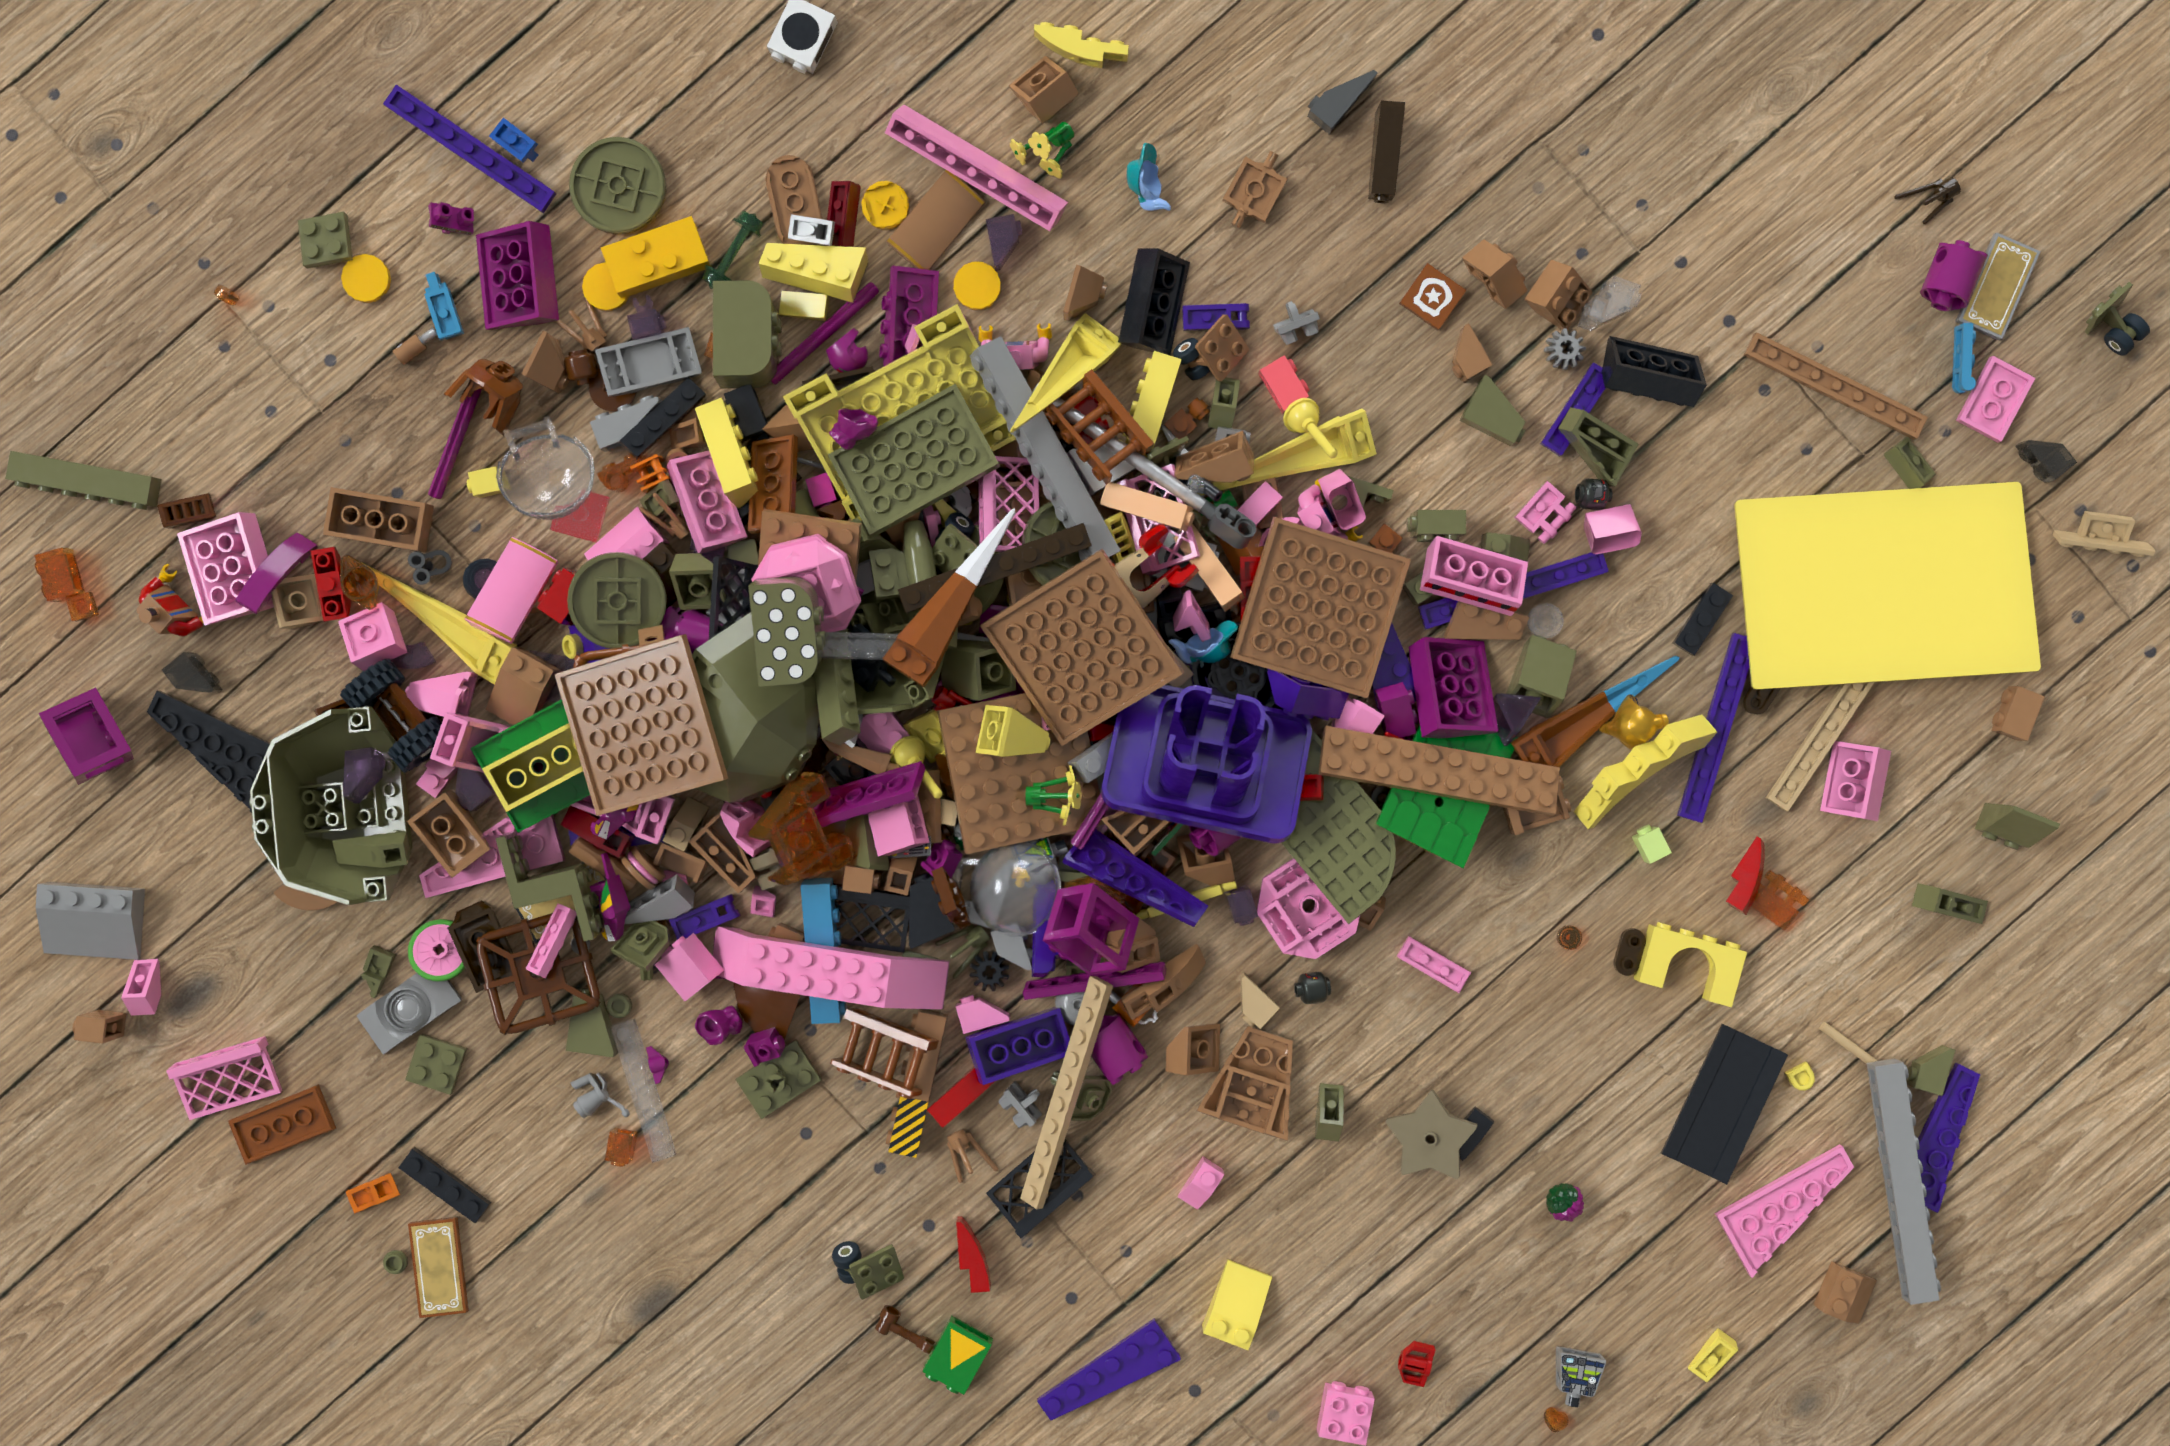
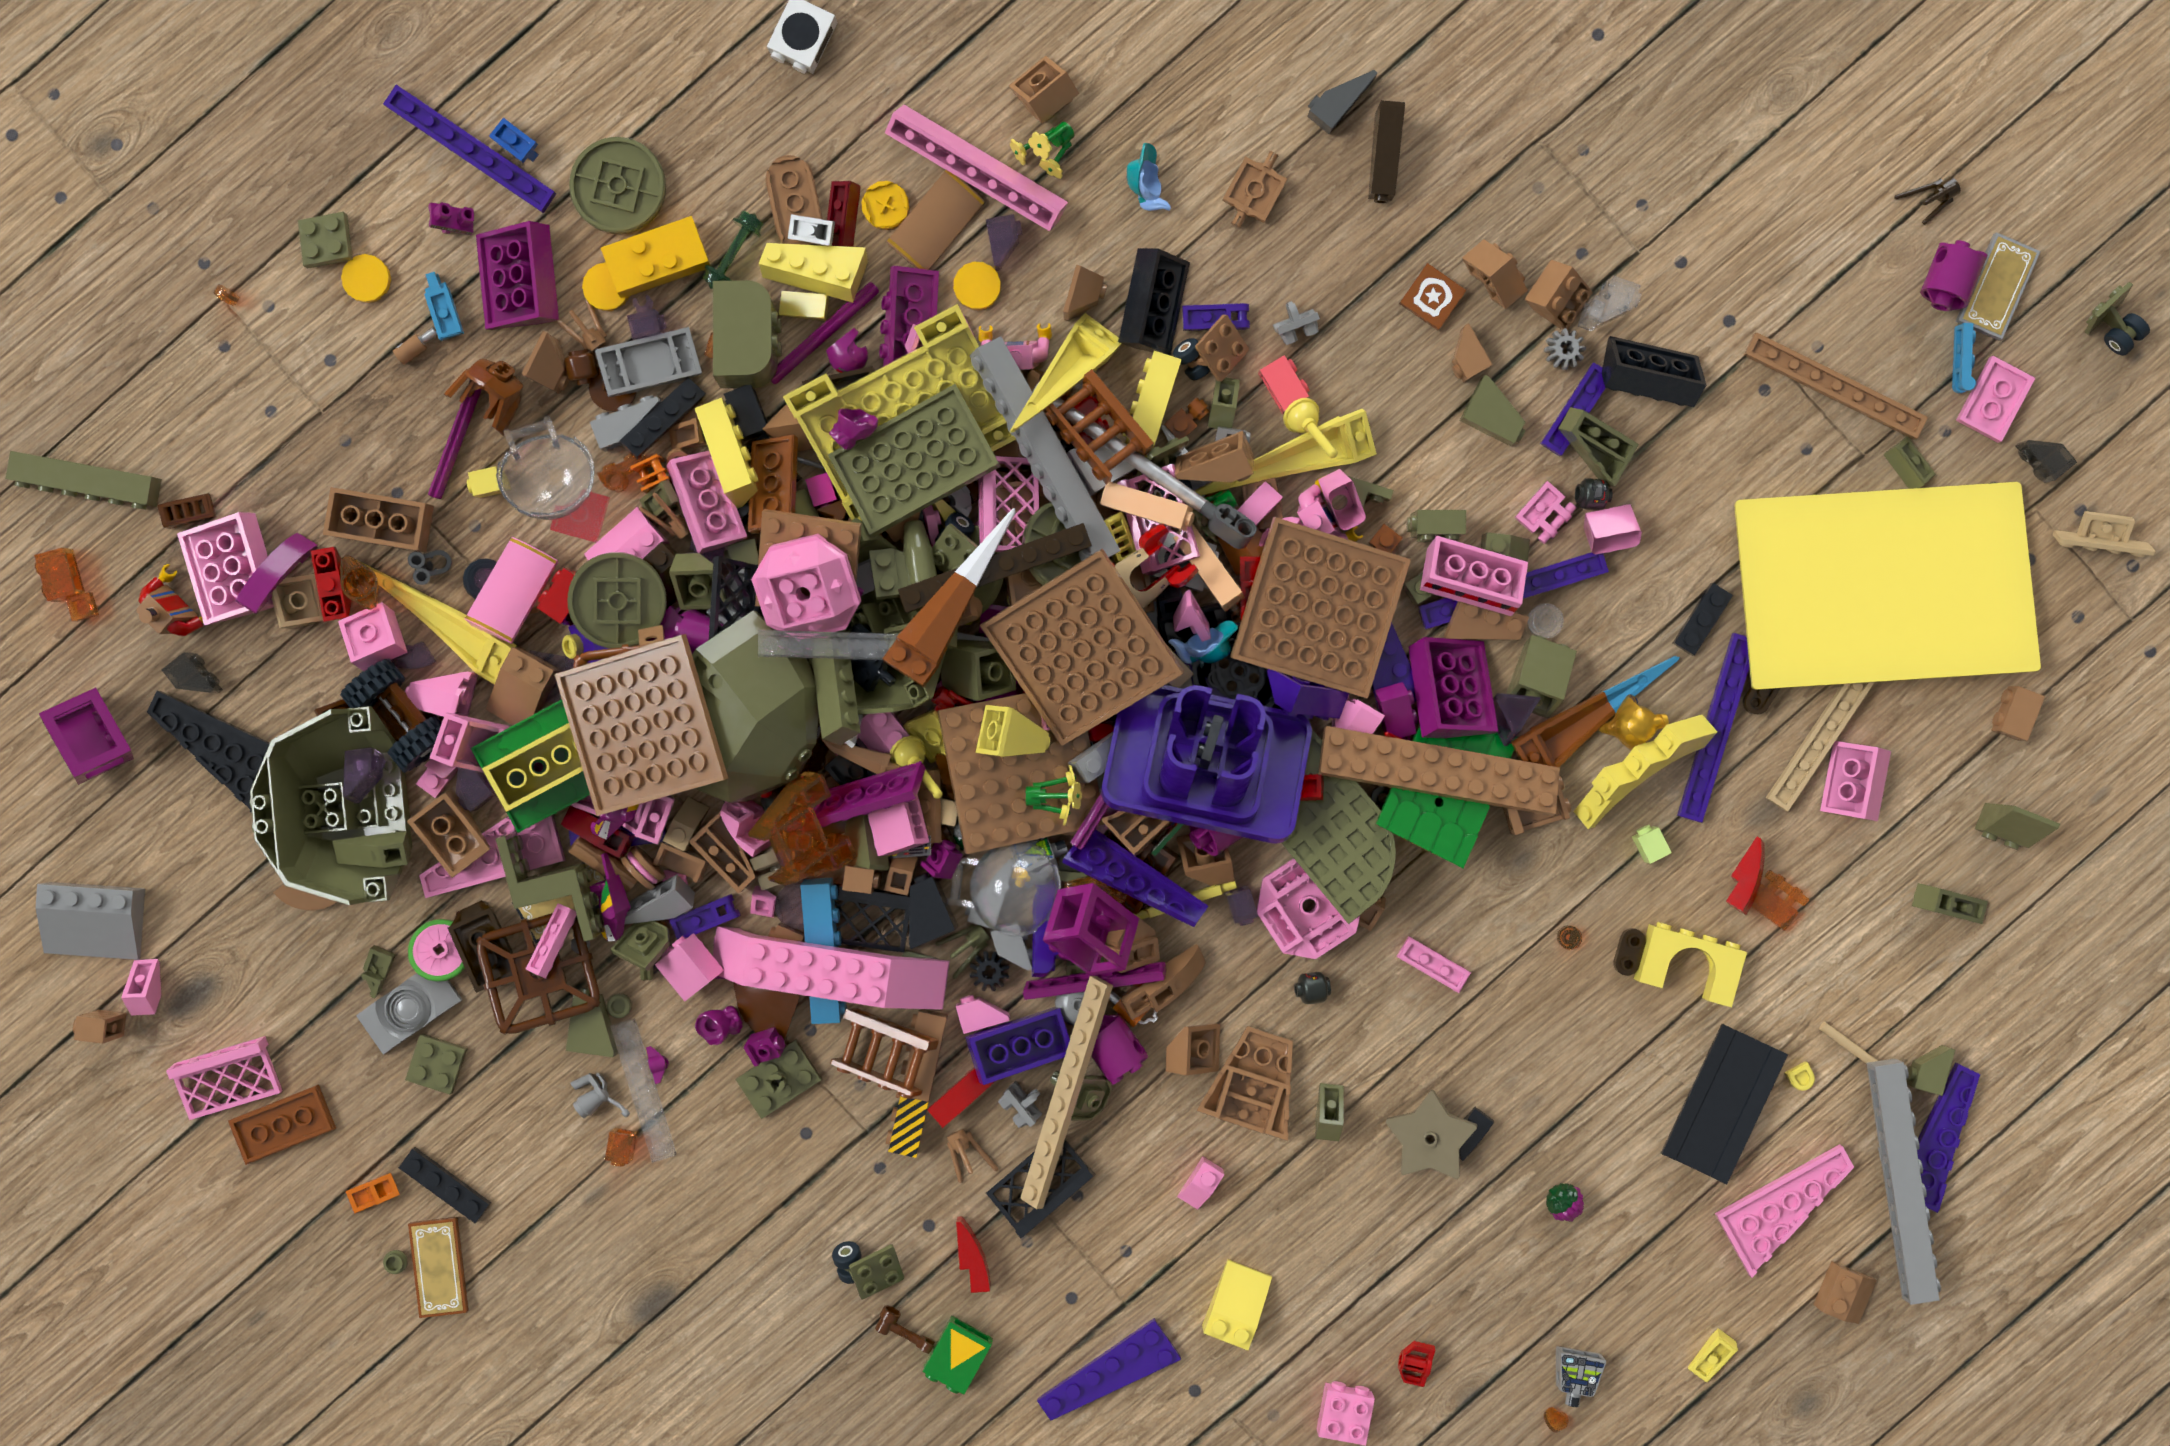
(786, 630): olive brick -> none
(787, 899): none -> tile
(951, 897): reddish brown brick -> none
(1069, 44): light yellow slope -> none
(1203, 486): arm -> none
(1206, 750): none -> black plate
(1255, 1003): tan slope -> none

